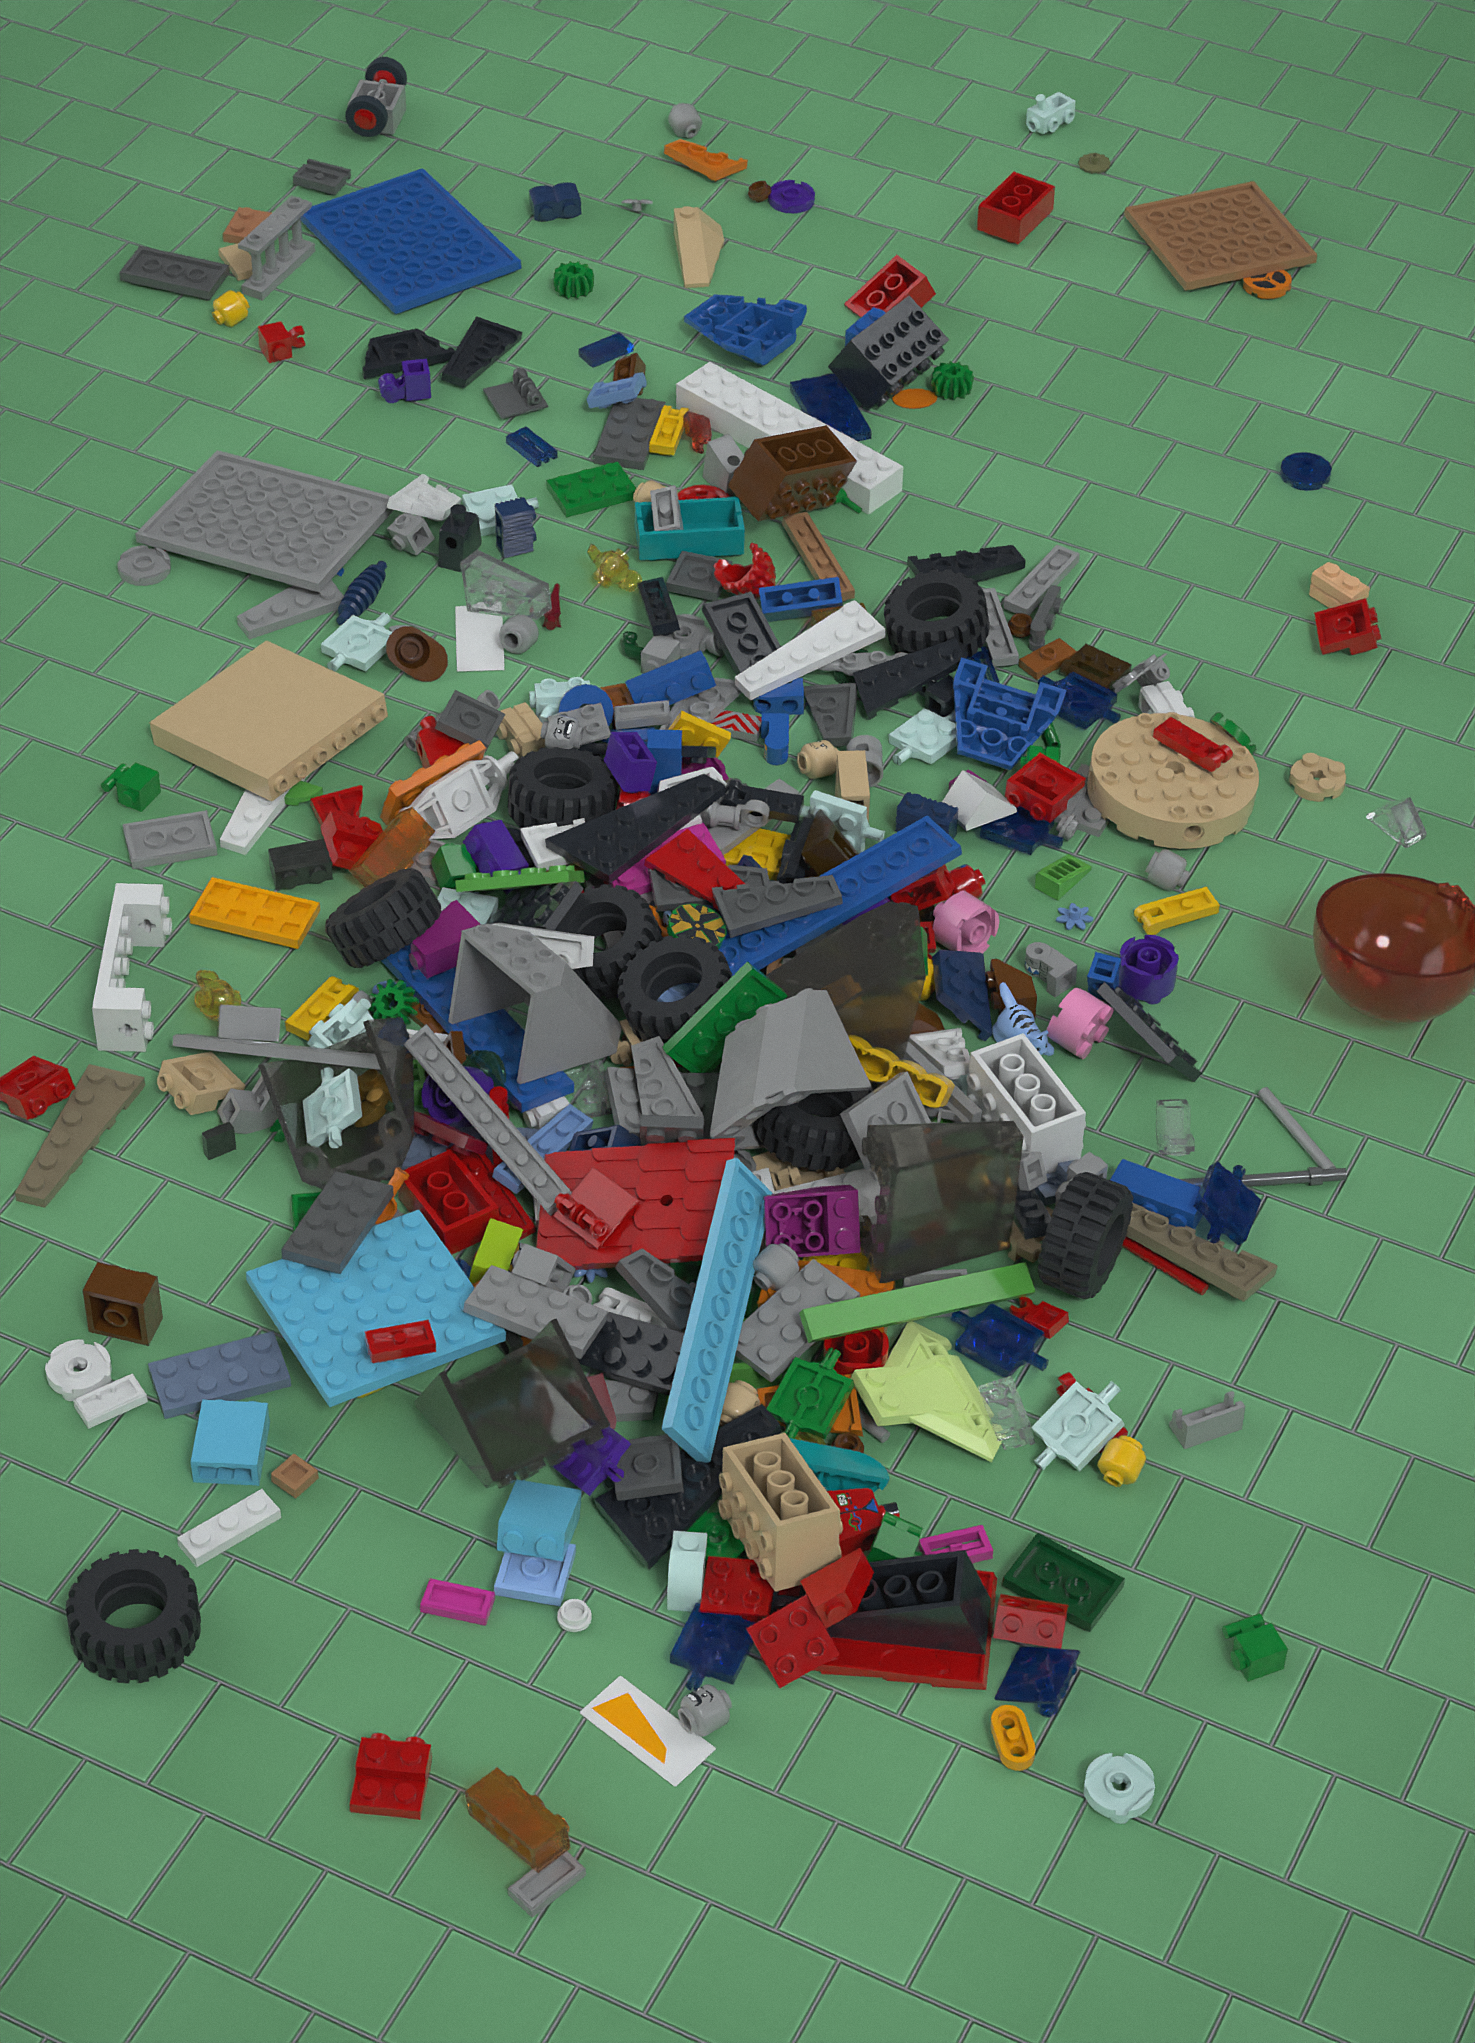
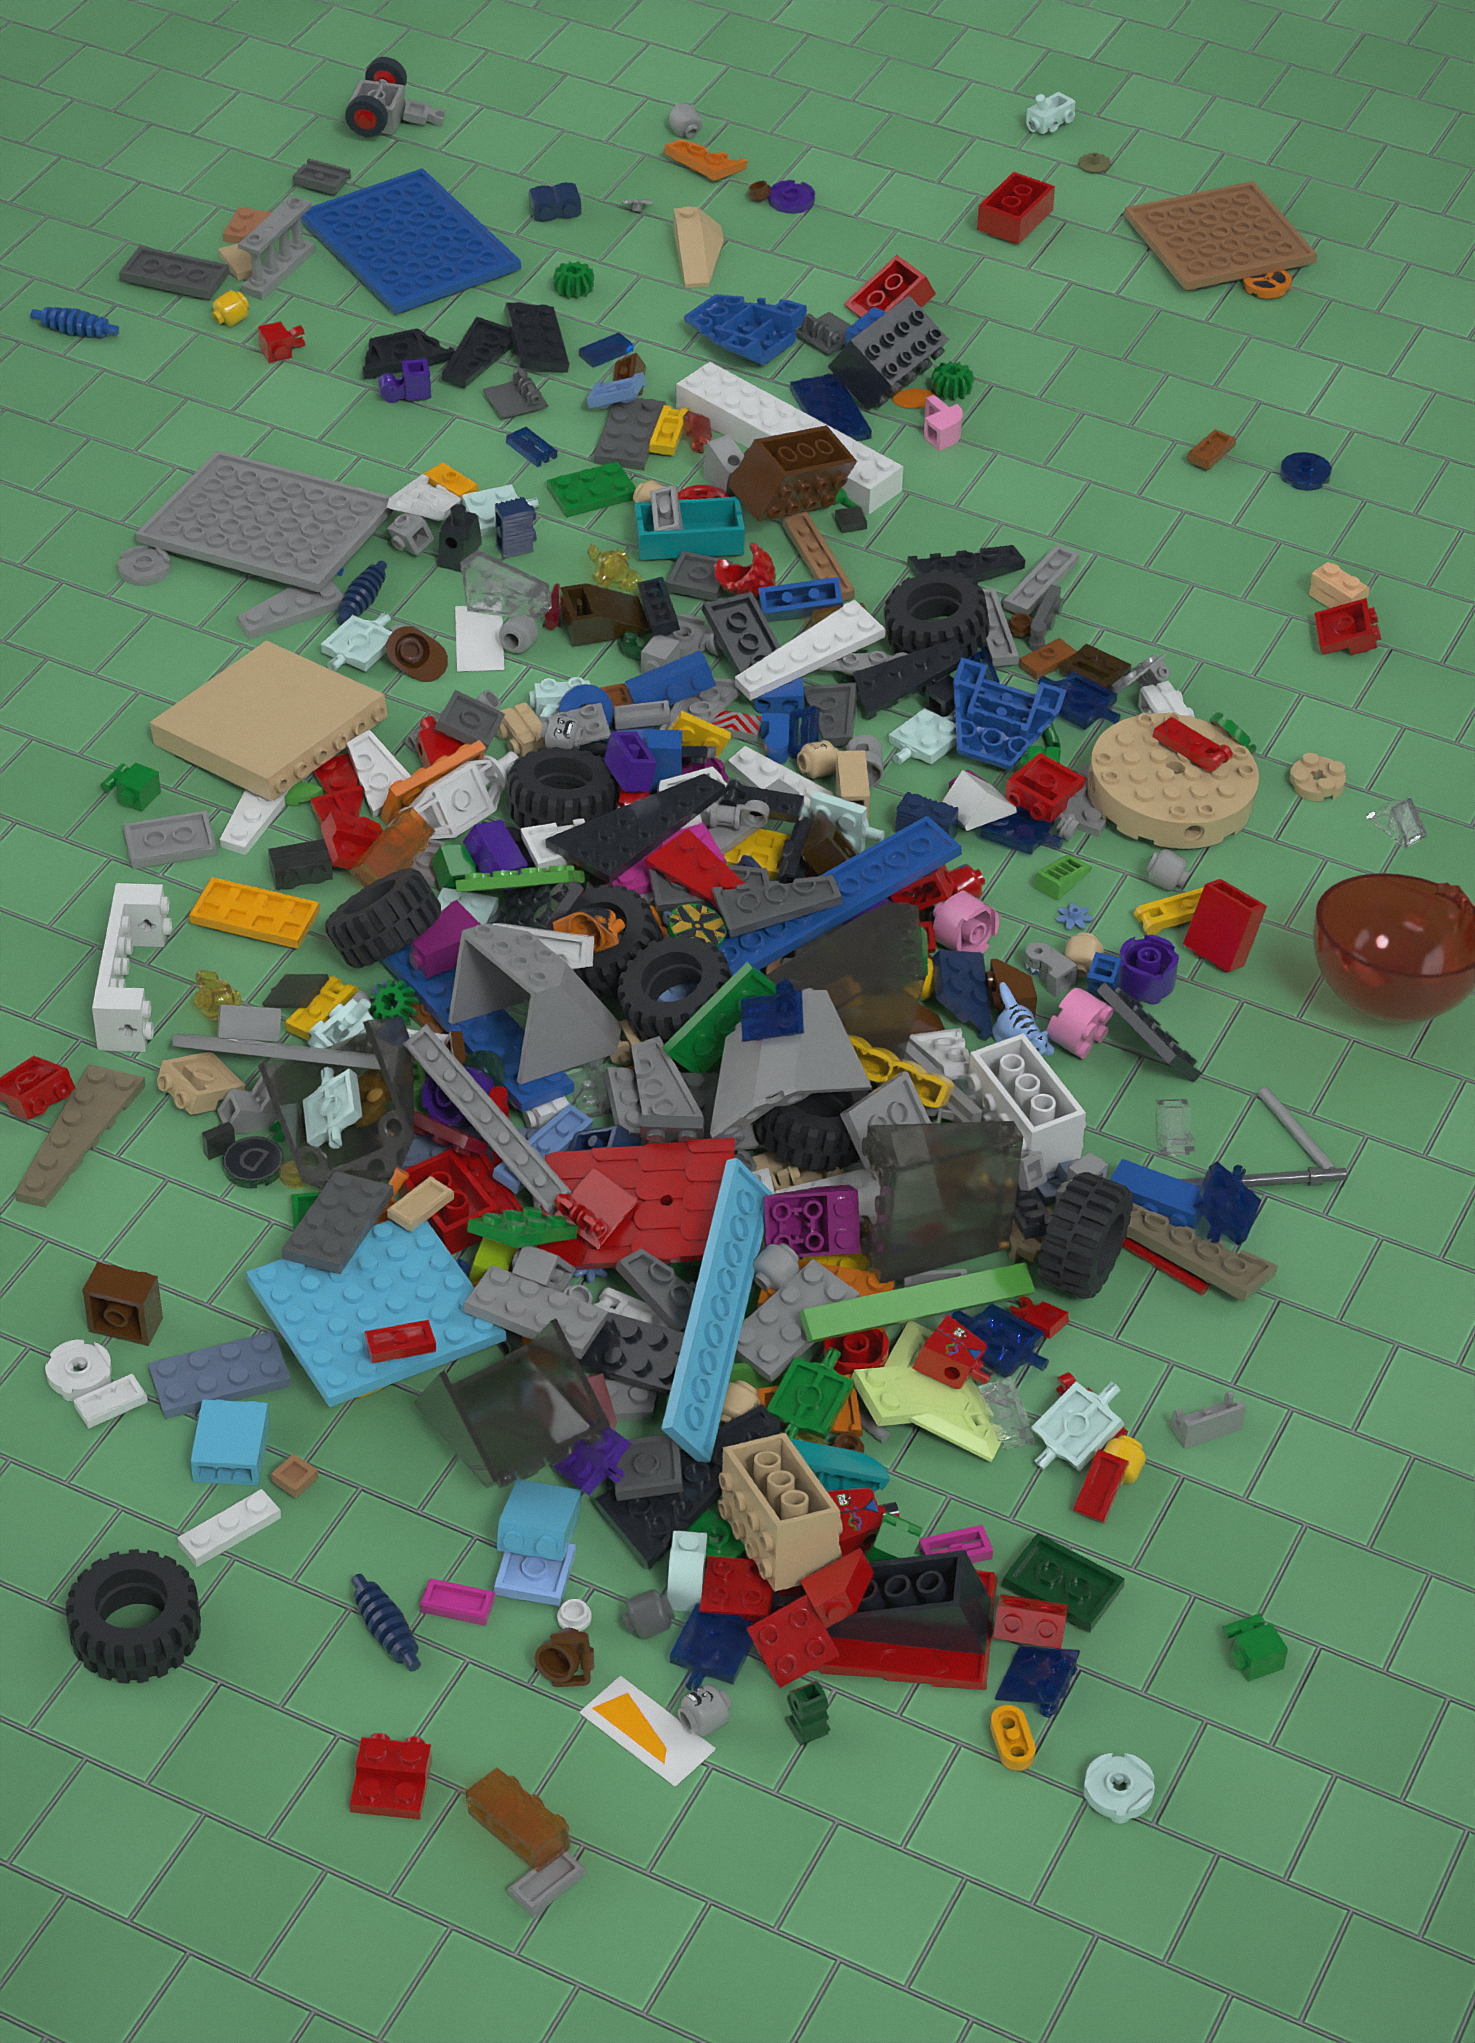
(74, 322): none -> blue piece
(252, 1161): none -> tile
(289, 1175): none -> clear yellow plate
(295, 991): none -> clear smoke piece
(336, 774): none -> red wing
(375, 769): none -> white wing
(386, 1622): none -> dark blue piece
(419, 113): none -> light grey plate
(420, 1204): none -> tan tile
(451, 480): none -> light orange plate
(523, 1227): none -> green plate
(536, 337): none -> black plate
(561, 1655): none -> reddish brown piece
(593, 922): none -> orange hat
(600, 613): none -> dark brown slope
(648, 1614): none -> dark grey head
(761, 772): none -> white wing
(773, 1014): none -> clear blue hinge
(808, 724): none -> clear blue tile
(808, 1713): none -> dark green leg
(824, 332): none -> dark grey hinge
(851, 519): none -> pearl dark grey tile
(942, 423): none -> bright pink brick
(953, 1356): none -> red torso
(1081, 951): none -> tan head
(1101, 1486): none -> red tile
(1211, 449): none -> dark orange plate
(1224, 925): none -> red brick

